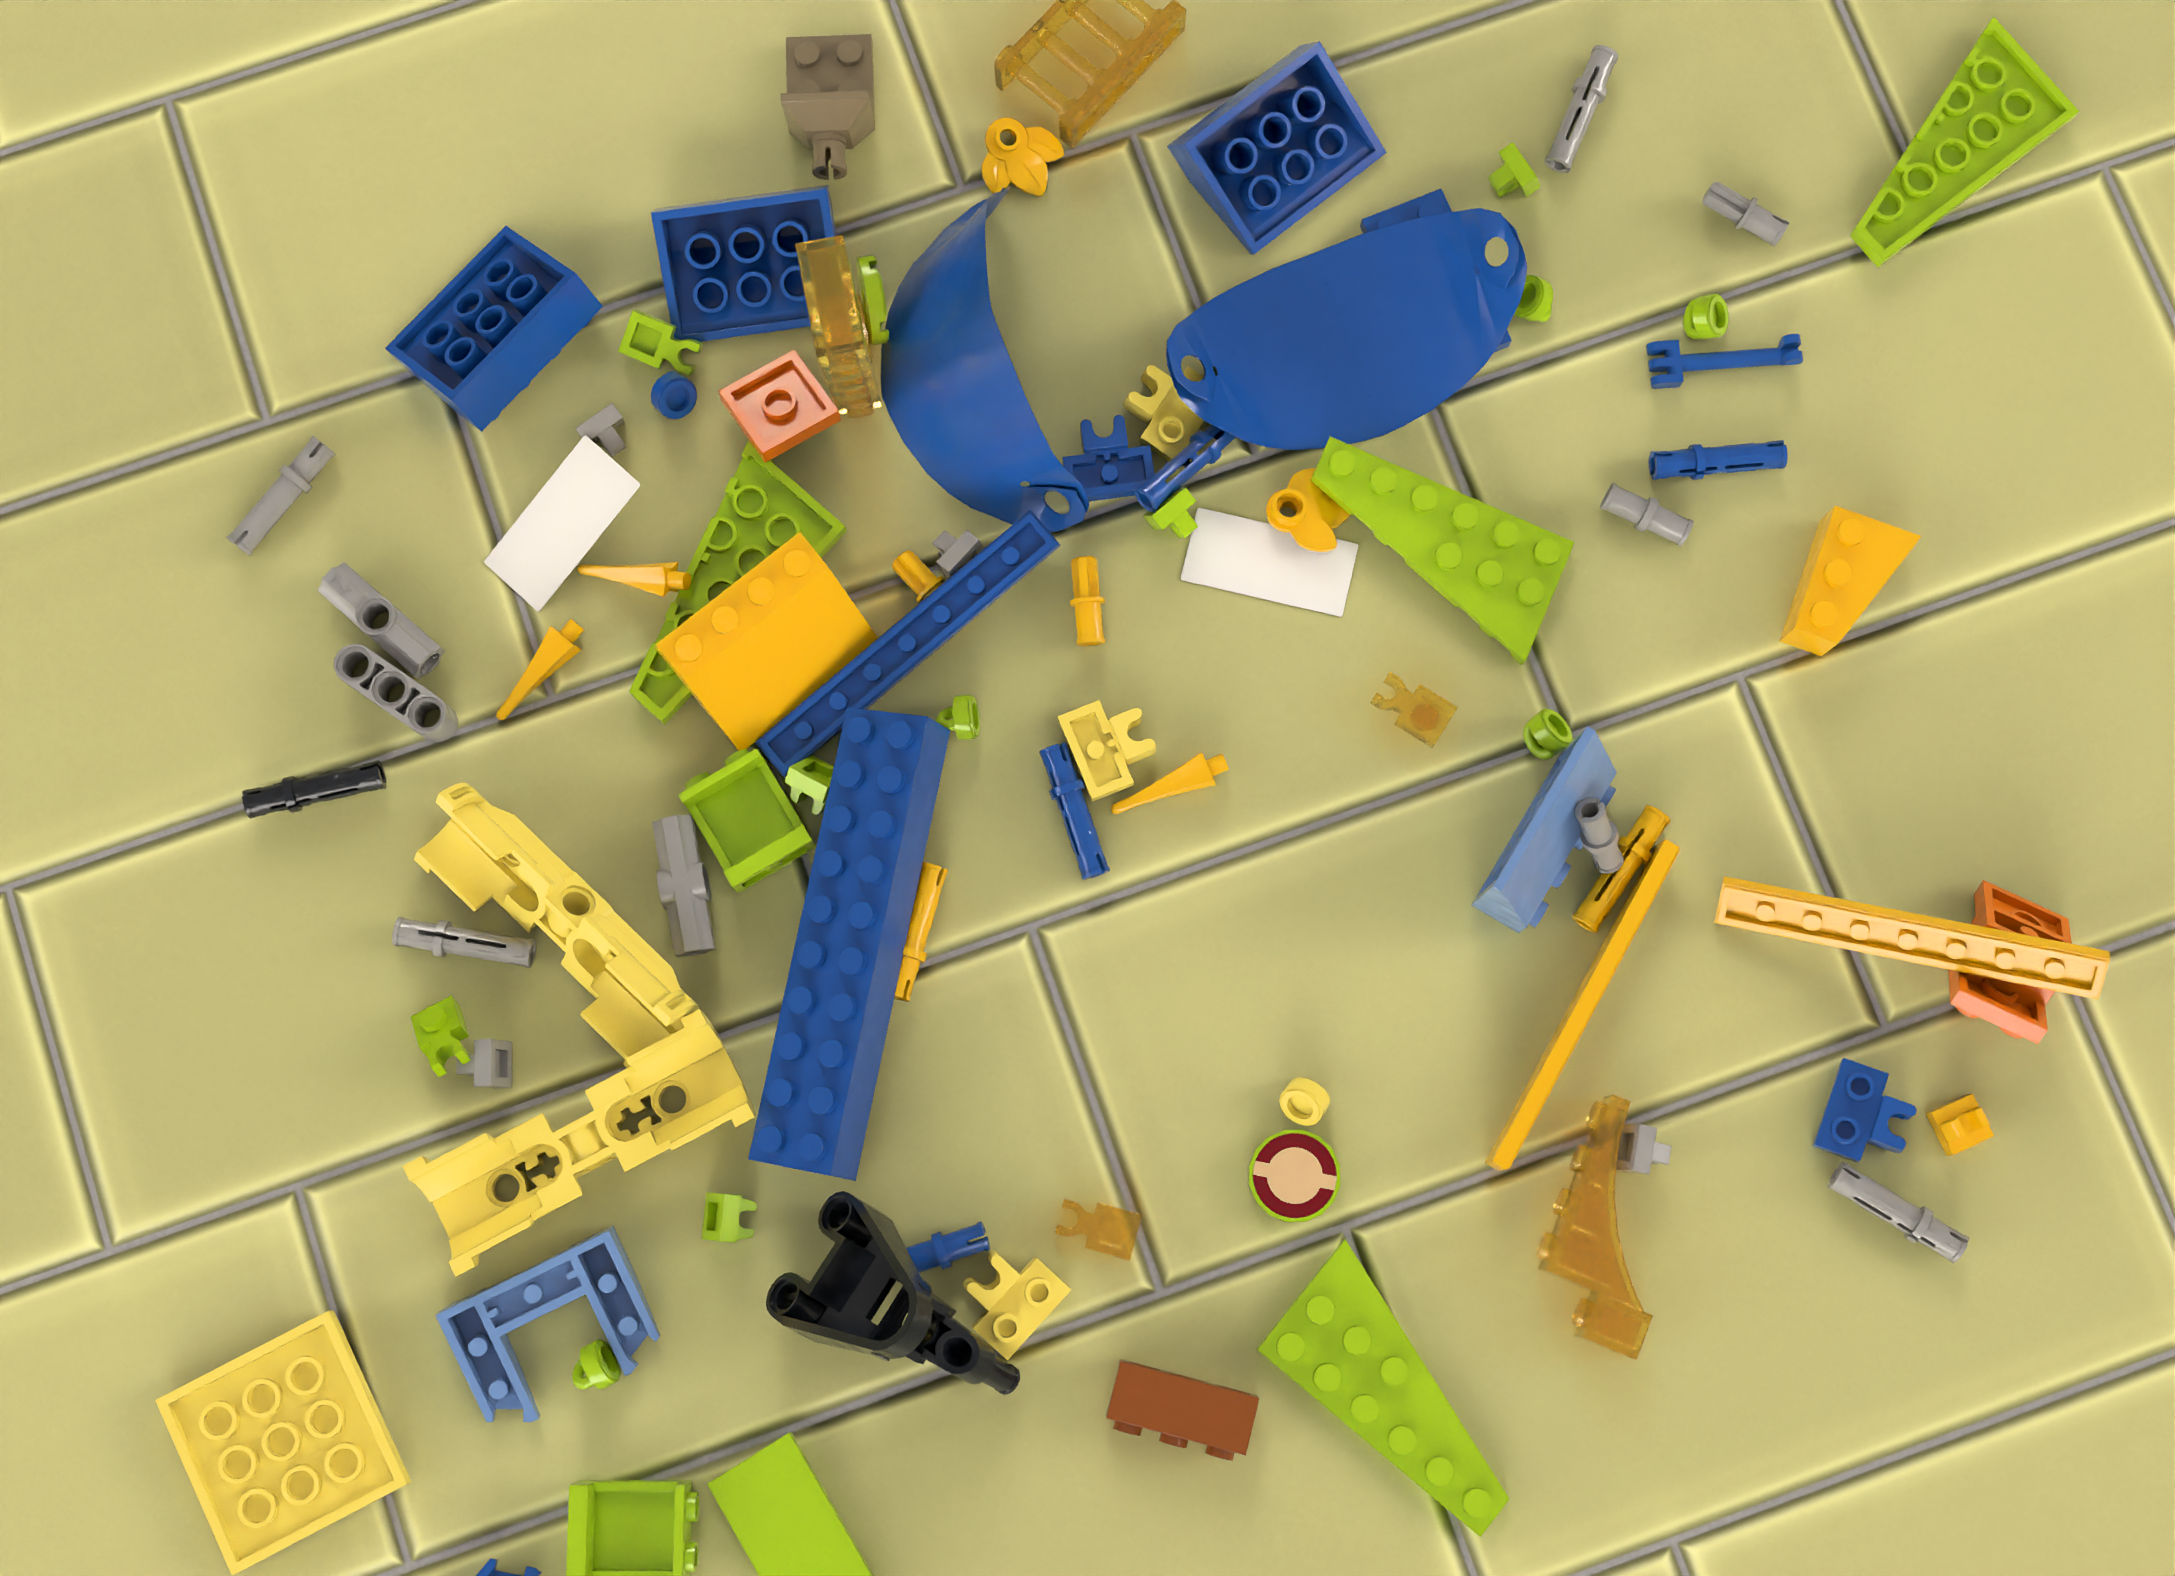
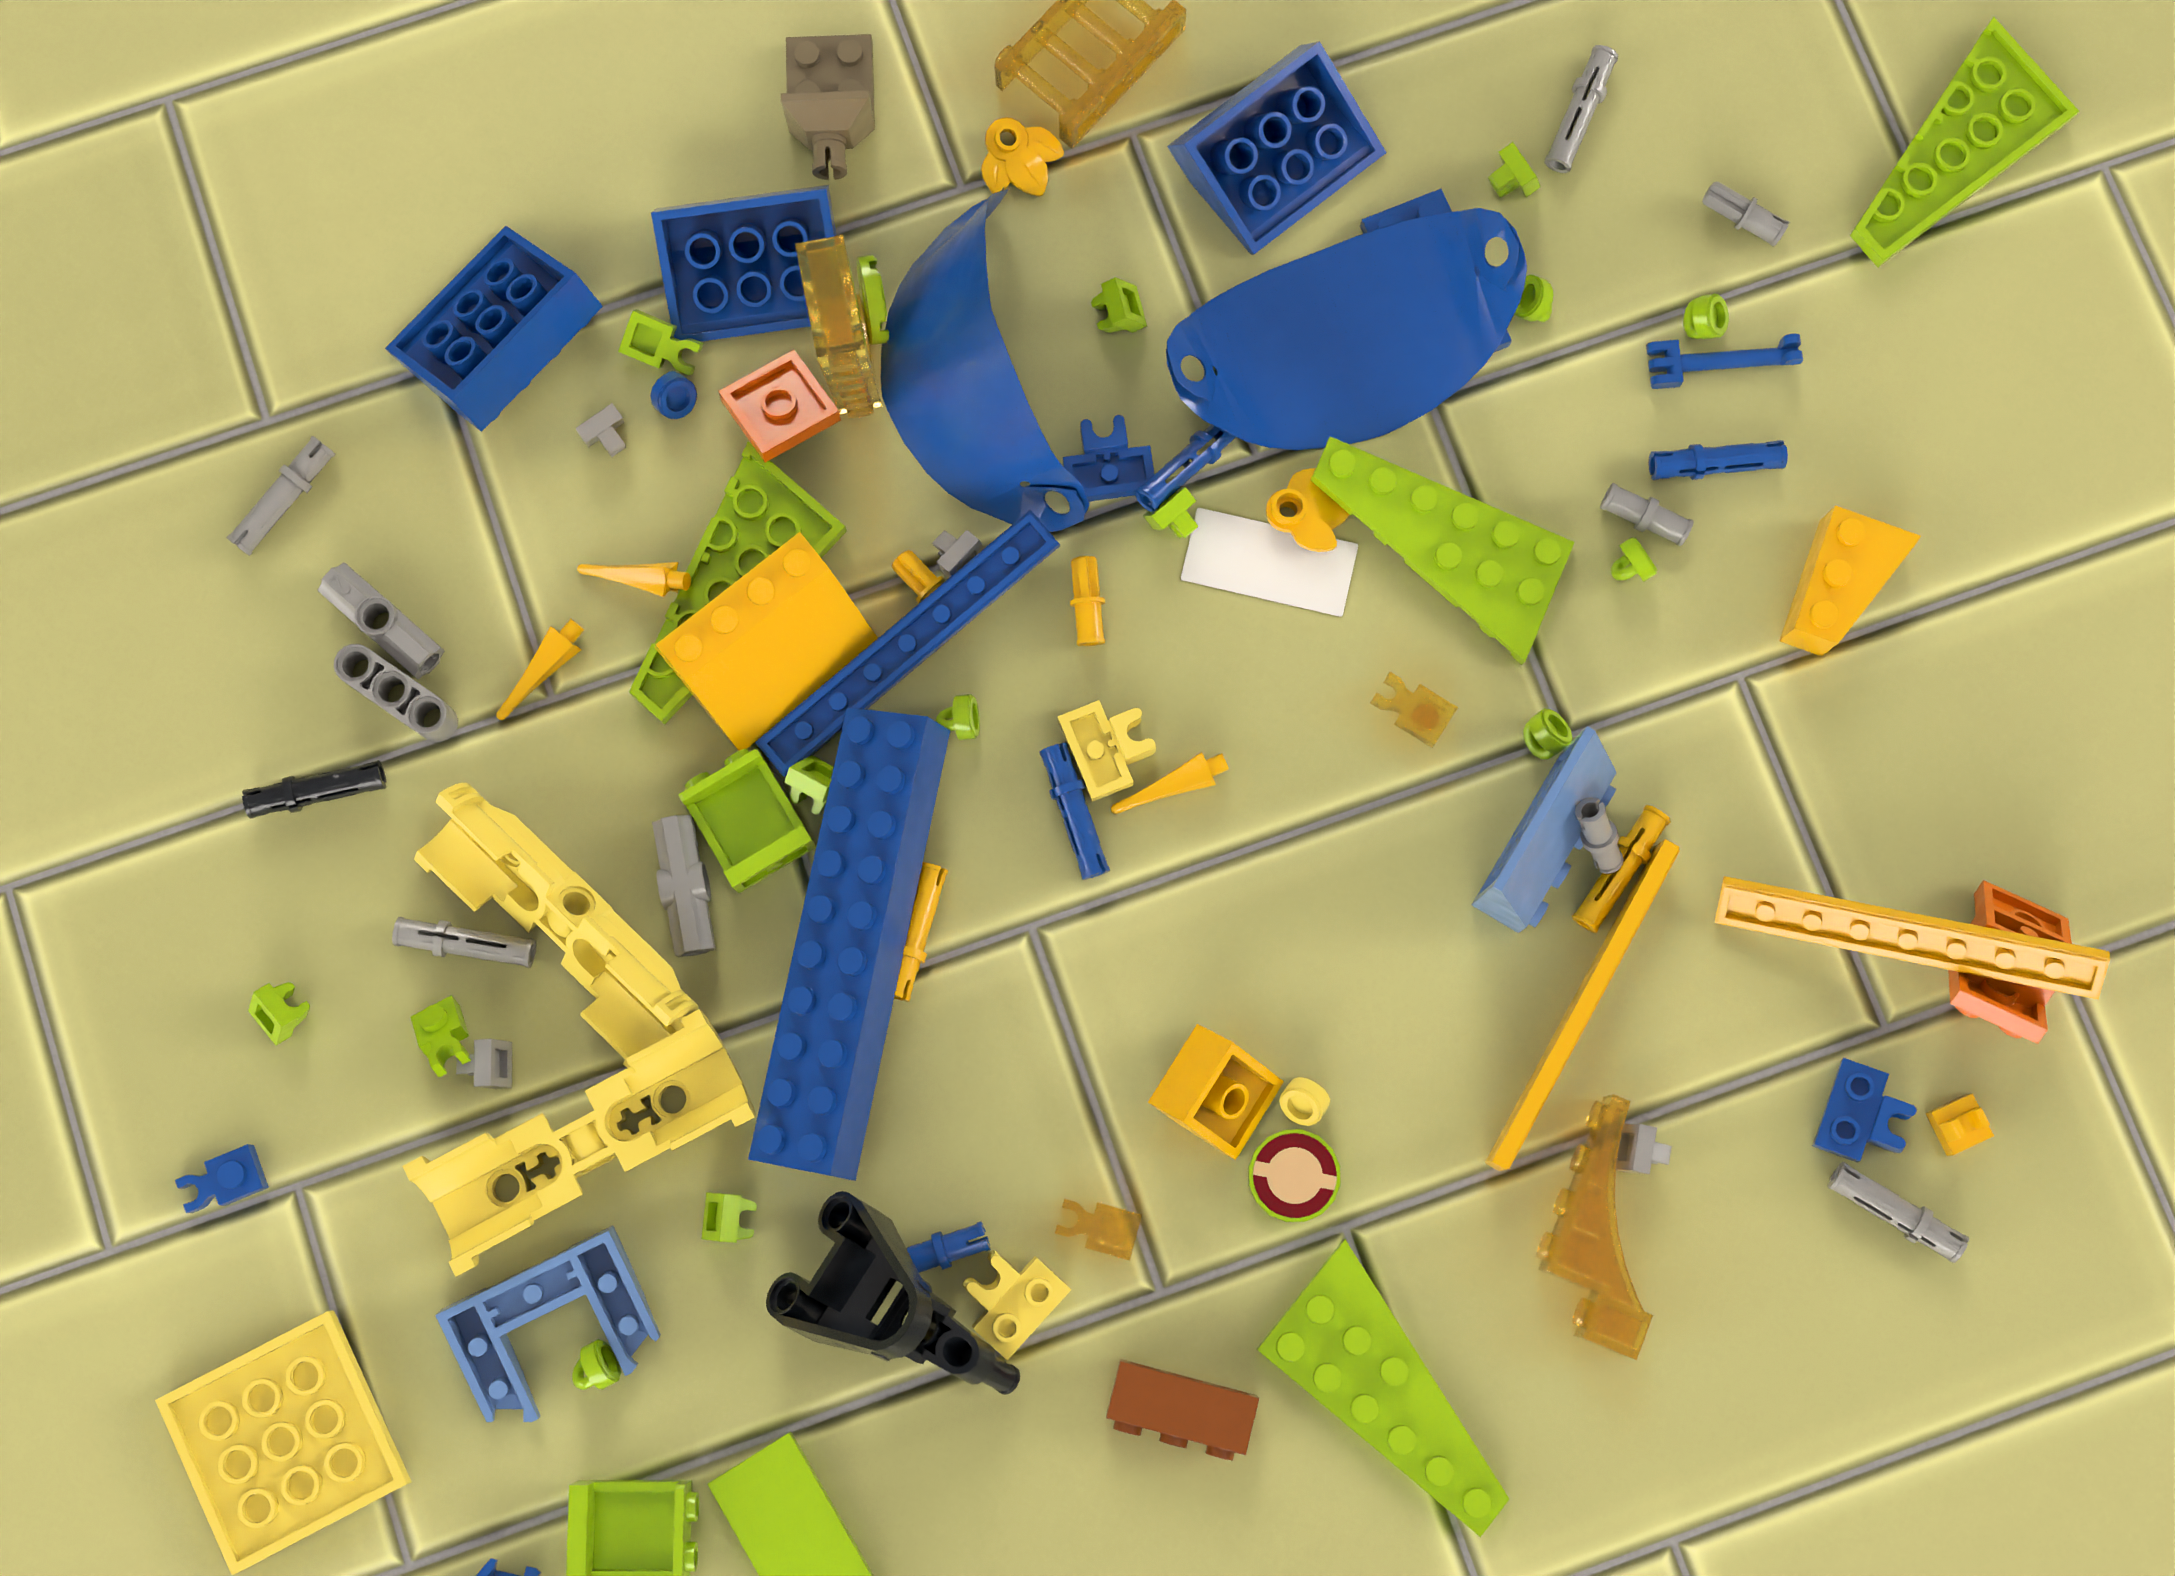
(228, 1179): none -> blue plate
(274, 1014): none -> lime tile
(562, 523): white sticker -> none
(1123, 307): none -> lime tile
(1168, 416): light yellow plate -> none
(1216, 1091): none -> yellow slope
(1639, 560): none -> lime tile

